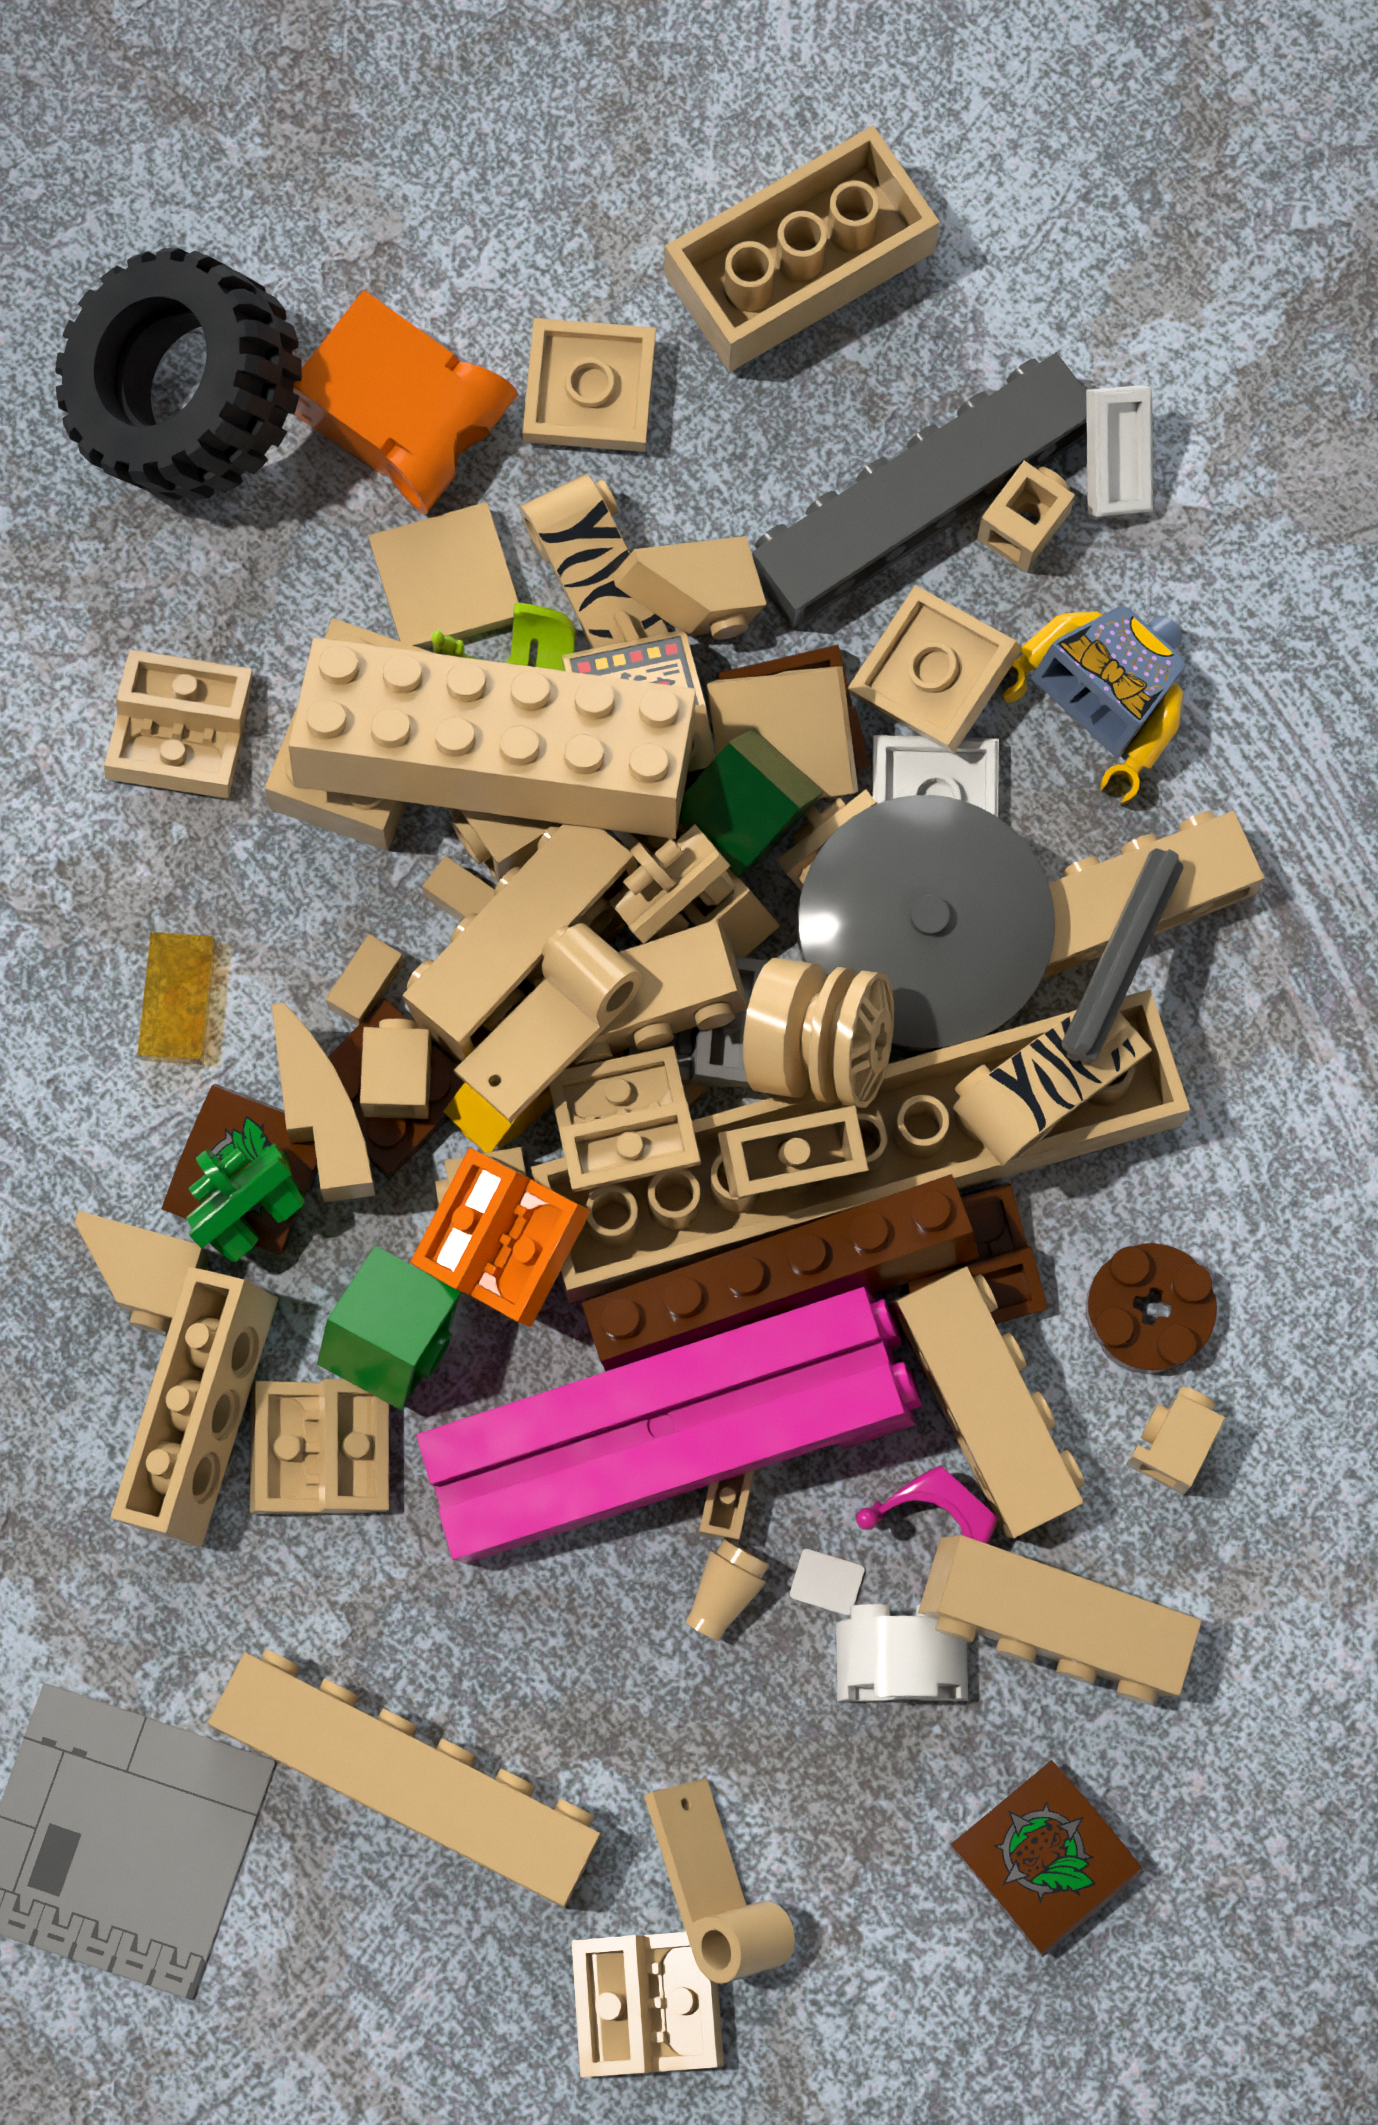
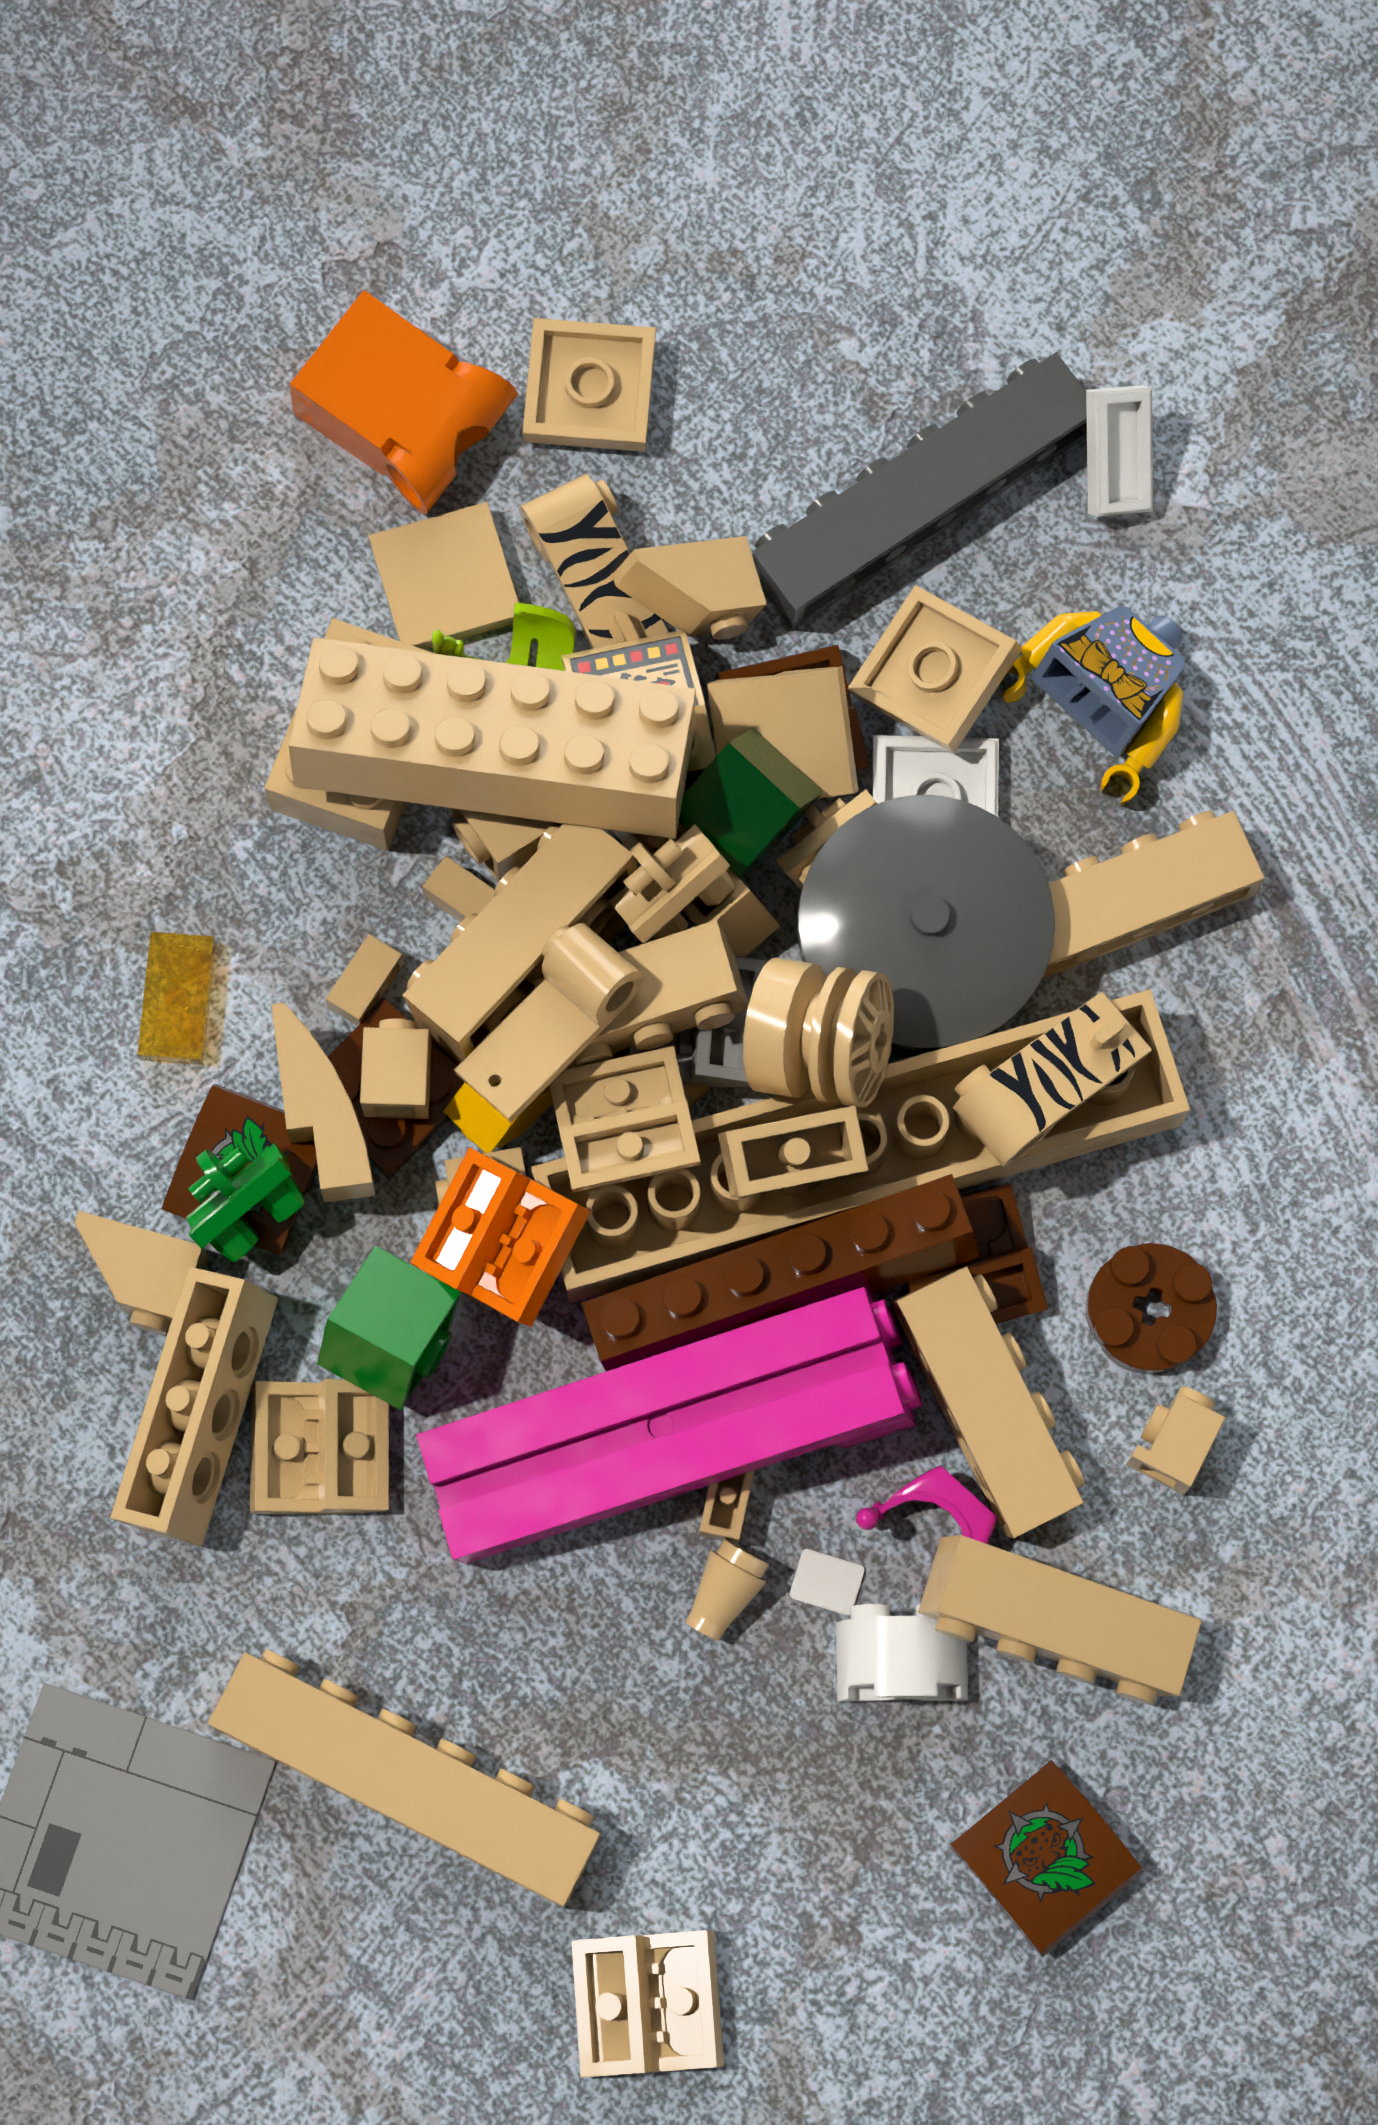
(117, 351): black tyre -> none
(178, 724): tan slope -> none
(722, 1931): tan door -> none
(801, 248): tan brick -> none
(1027, 491): tan brick -> none
(1122, 956): dark grey axle -> none

